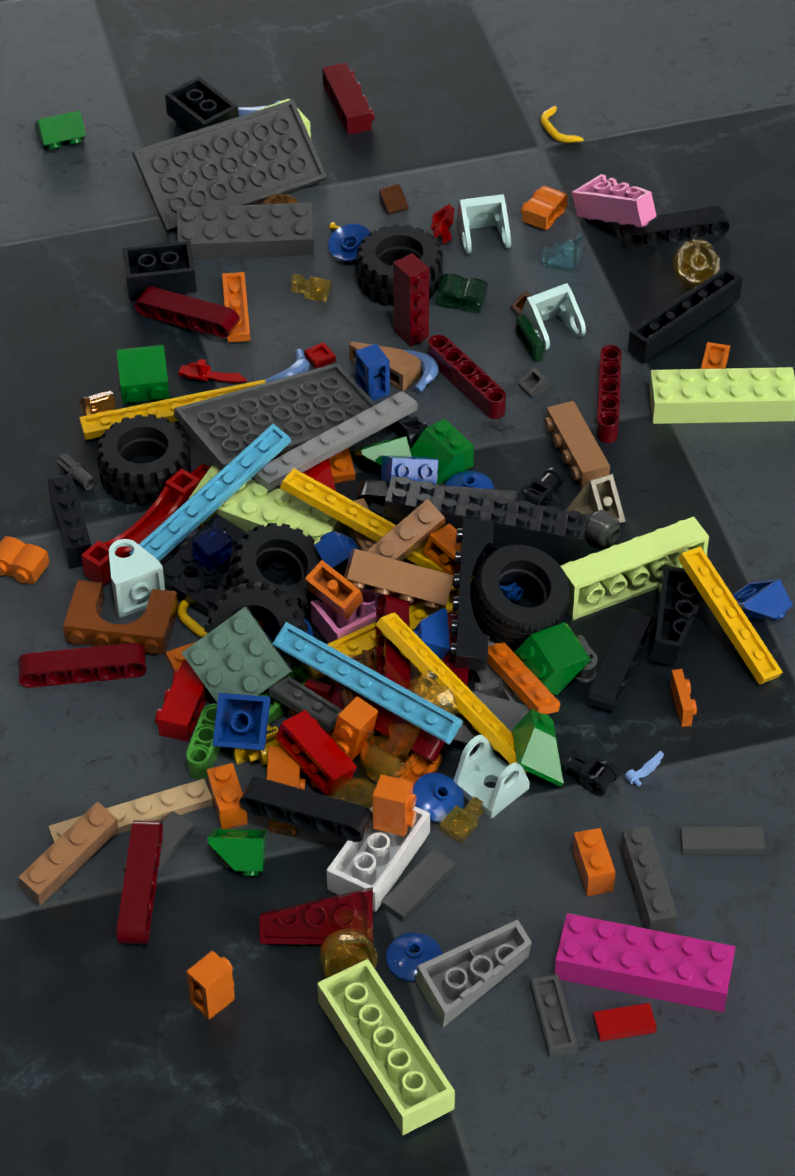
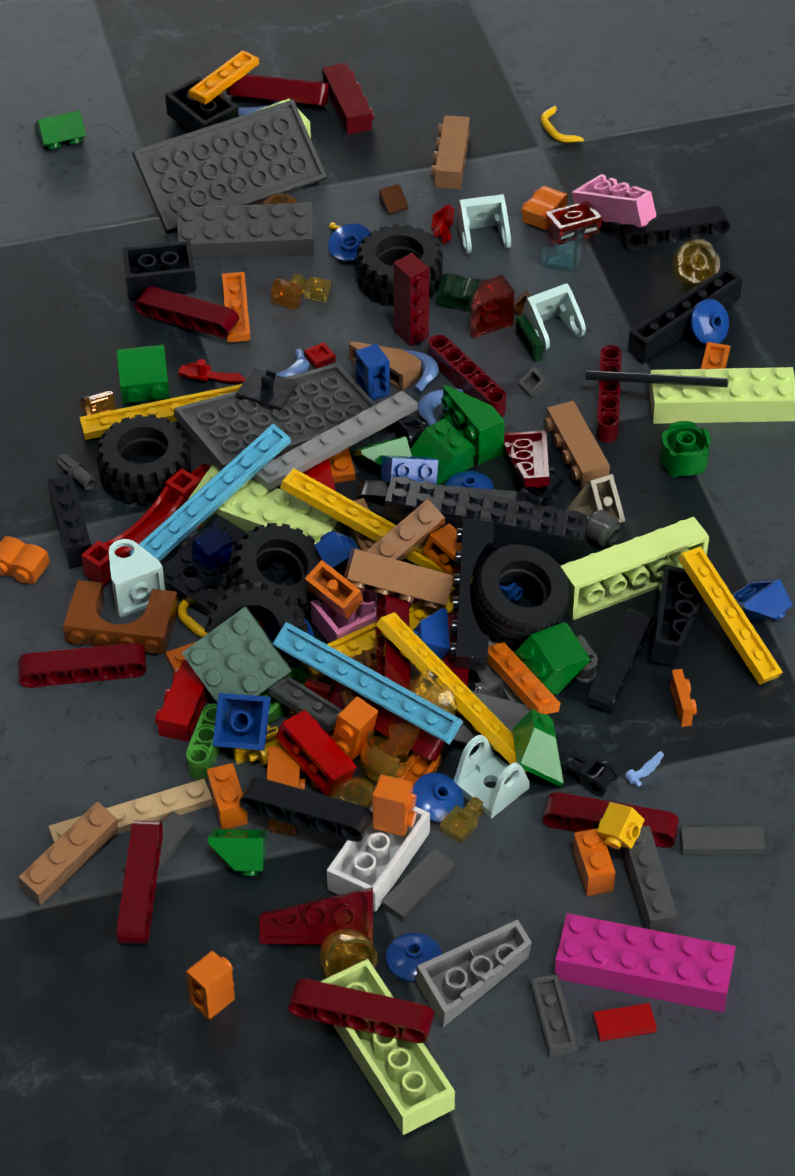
(223, 77): none -> light orange tile
(267, 388): none -> black piece
(280, 89): none -> dark red beam
(286, 293): none -> clear orange tile
(361, 1011): none -> dark red beam
(428, 404): none -> medium blue piece
(451, 152): none -> medium nougat brick
(476, 422): none -> green slope
(492, 306): none -> clear red slope
(529, 456): none -> dark red wing
(572, 221): none -> clear red slope
(584, 813): none -> dark red beam
(620, 826): none -> yellow brick
(657, 378): none -> black piece
(685, 449): none -> green brick
(703, 321): none -> blue dish

